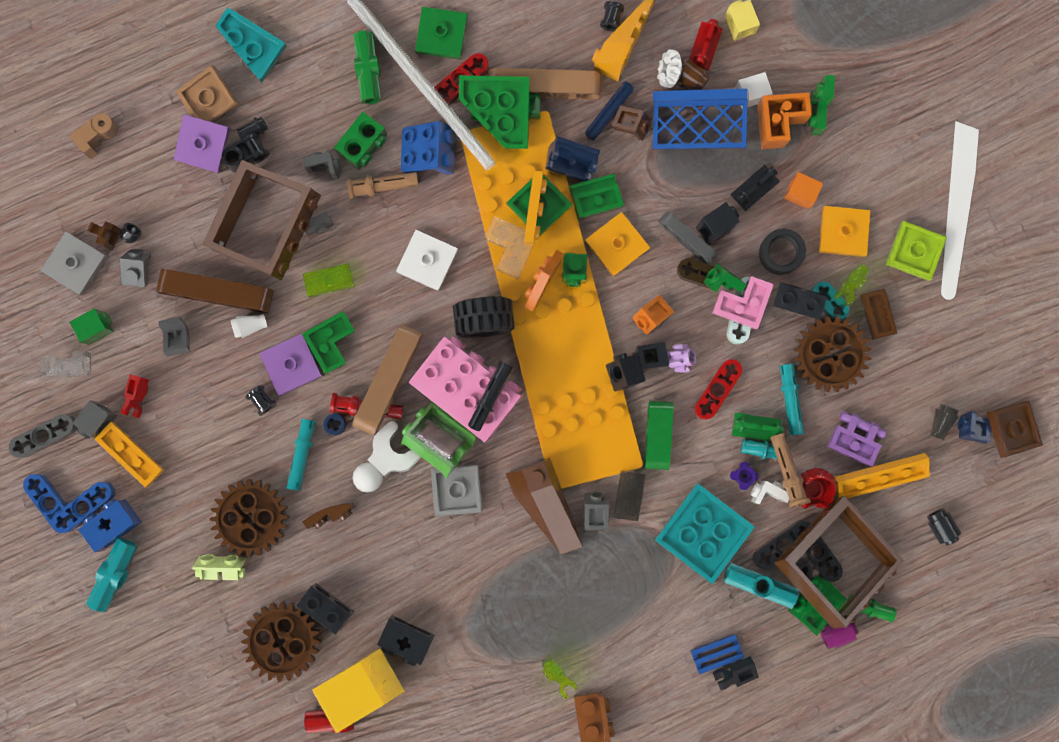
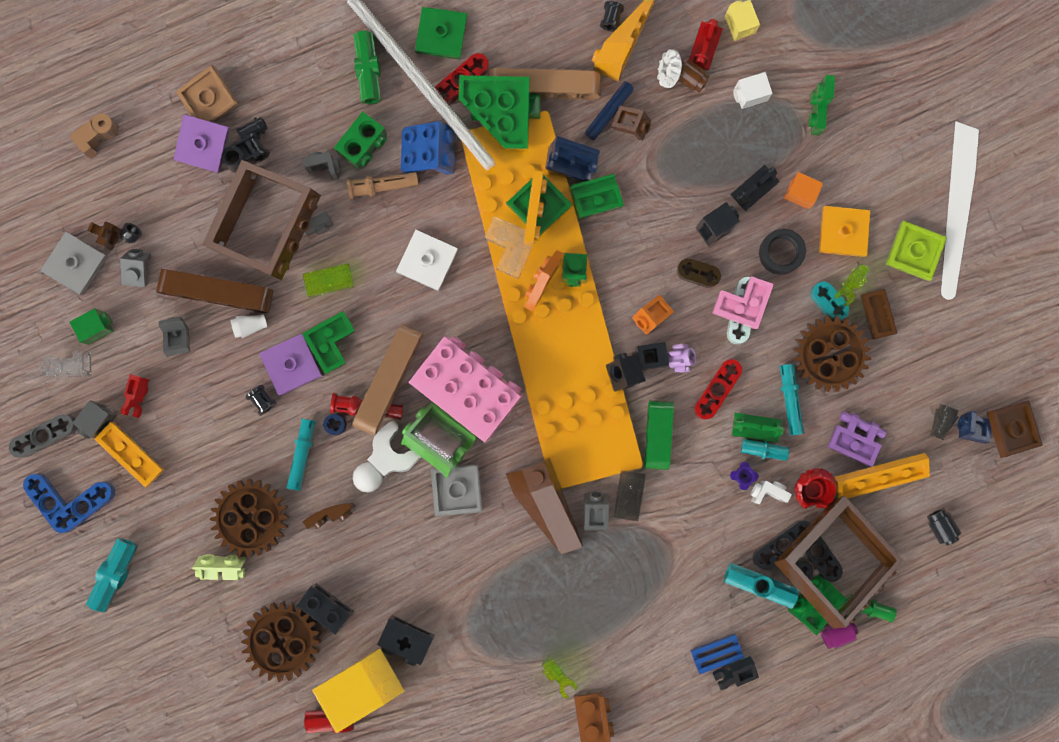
(96, 530): blue brick -> none
(252, 43): teal wing -> none
(483, 317): black tyre -> none
(490, 396): black axle -> none
(617, 244): light orange plate -> none
(687, 238): dark grey beam -> none
(703, 99): blue fence -> none
(704, 533): teal plate -> none
(721, 276): green bracket -> none
(776, 115): orange brick -> none
(793, 482): medium nougat pin -> none
(800, 300): black brick -> none

